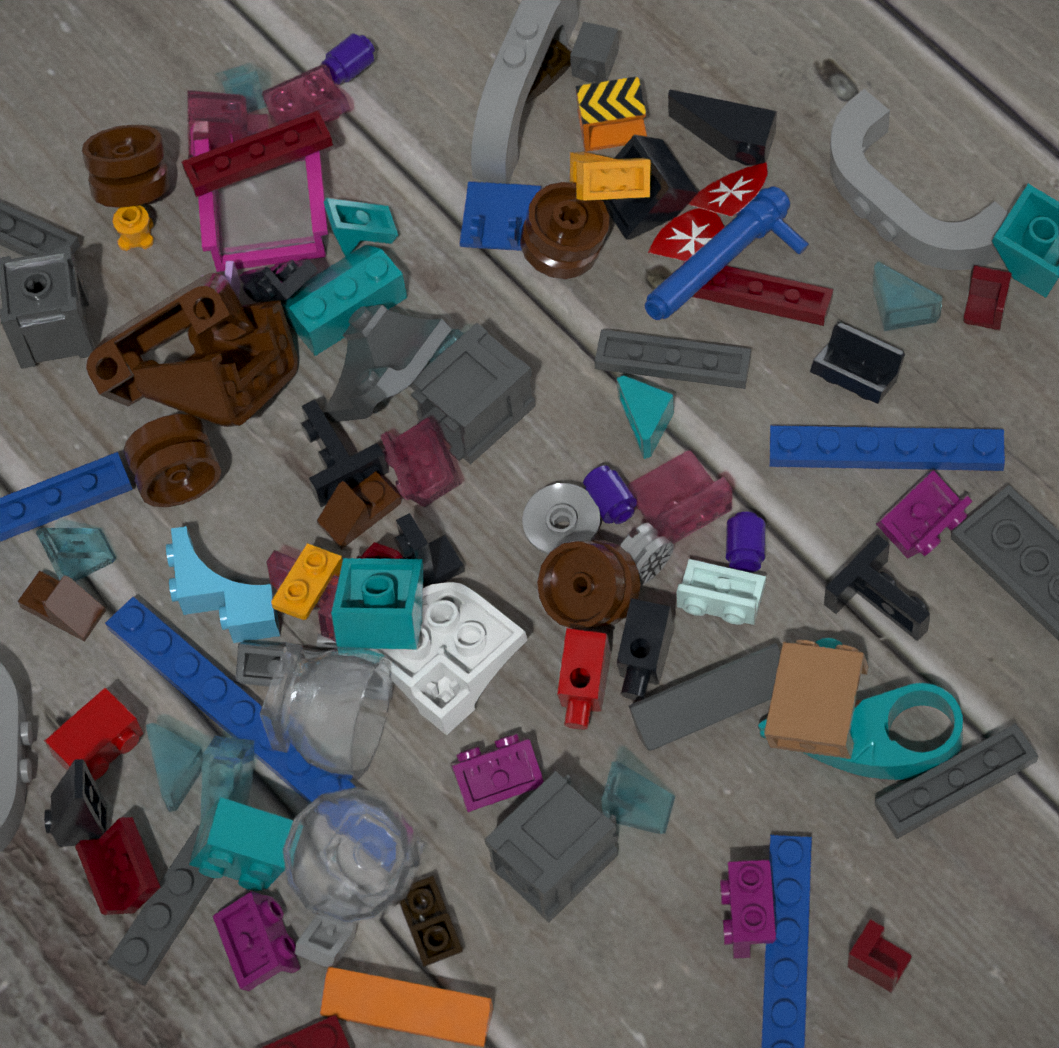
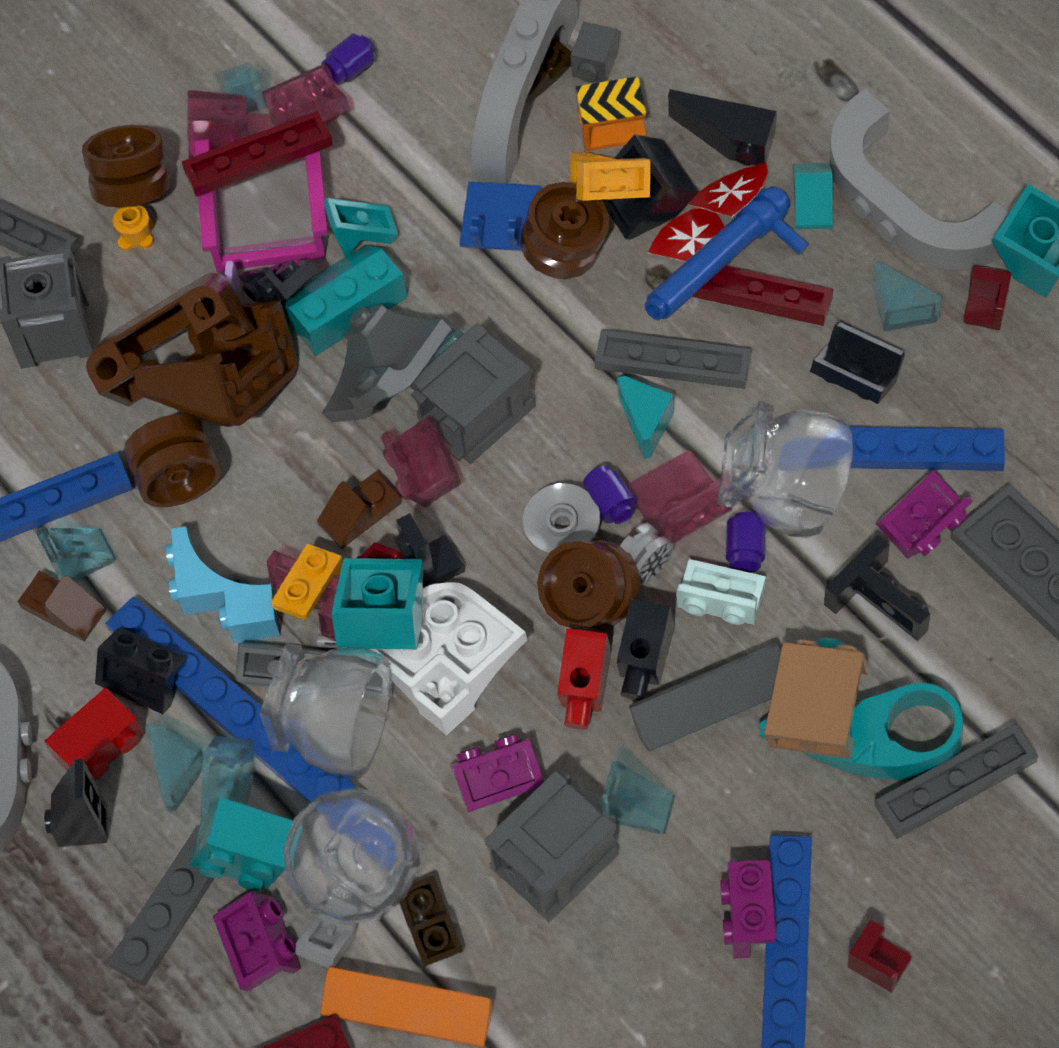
(118, 869): dark red bracket -> none
(138, 669): none -> black bracket
(334, 457): black bracket -> none
(786, 461): none -> clear plate
(813, 196): none -> teal slope

